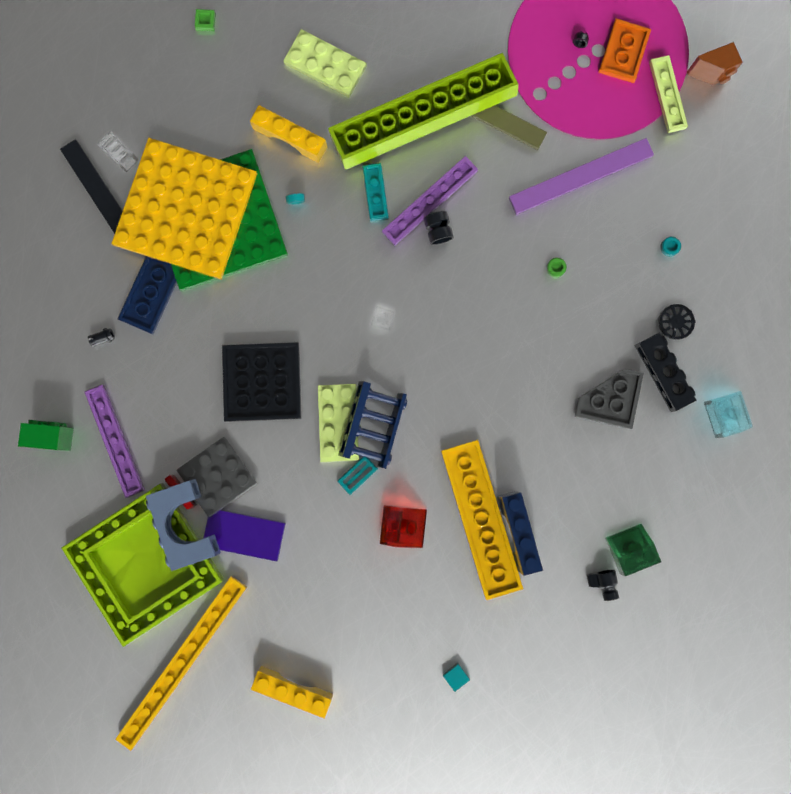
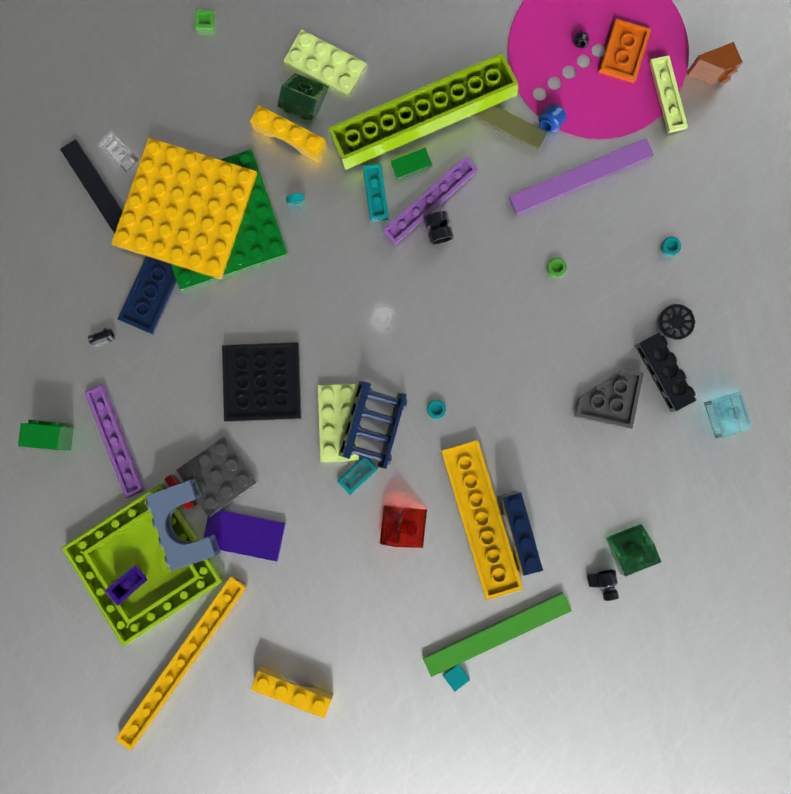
(125, 585): none -> dark purple slope
(302, 96): none -> clear green slope
(411, 163): none -> green tile
(436, 409): none -> teal tile
(497, 634): none -> bright green tile
(552, 118): none -> blue head

